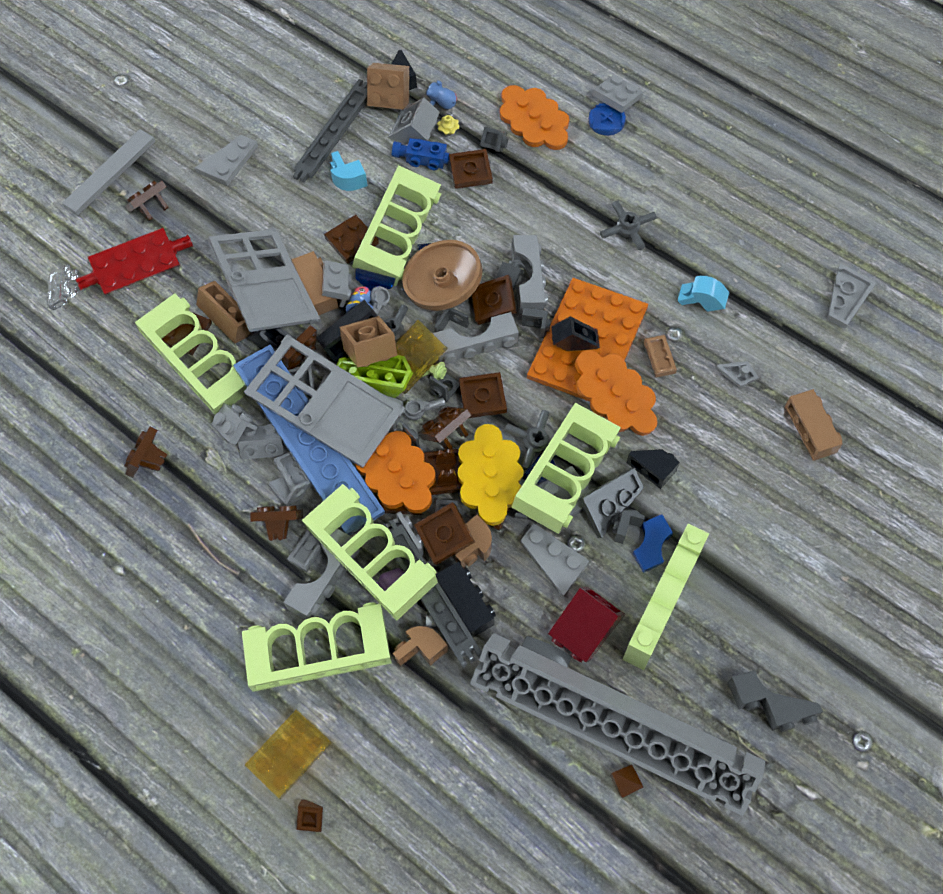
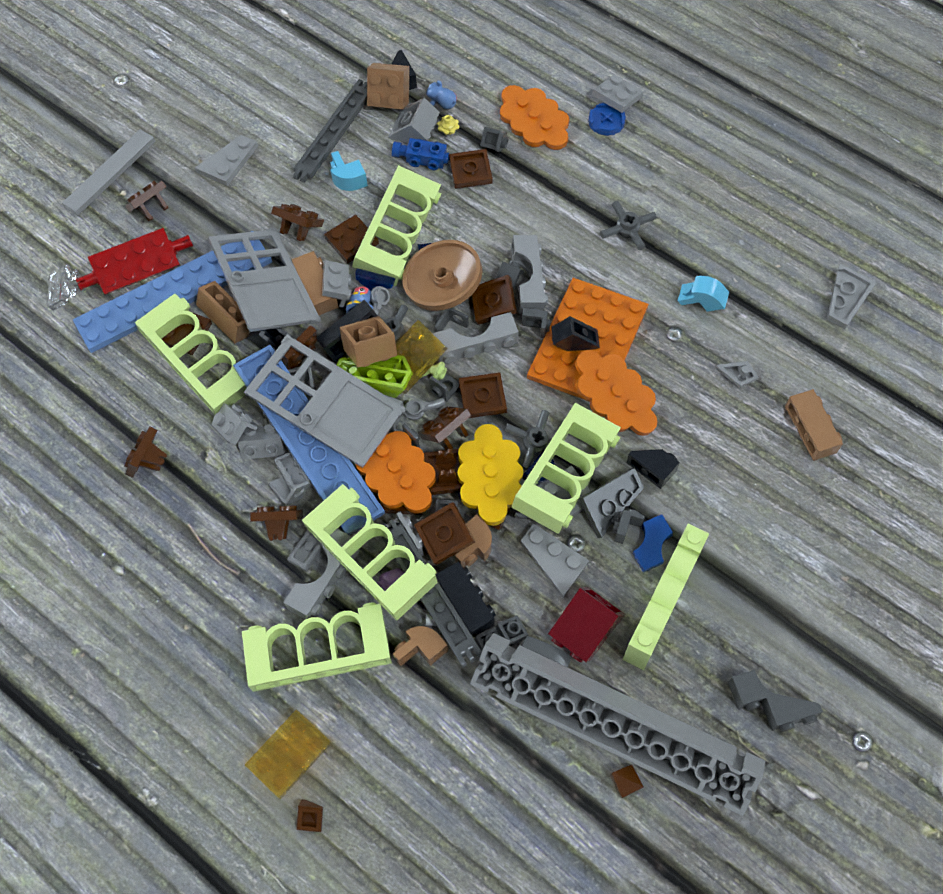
(119, 315): none -> medium blue plate
(294, 214): none -> reddish brown plate
(510, 629): none -> dark grey slope
(660, 356): medium nougat plate -> none

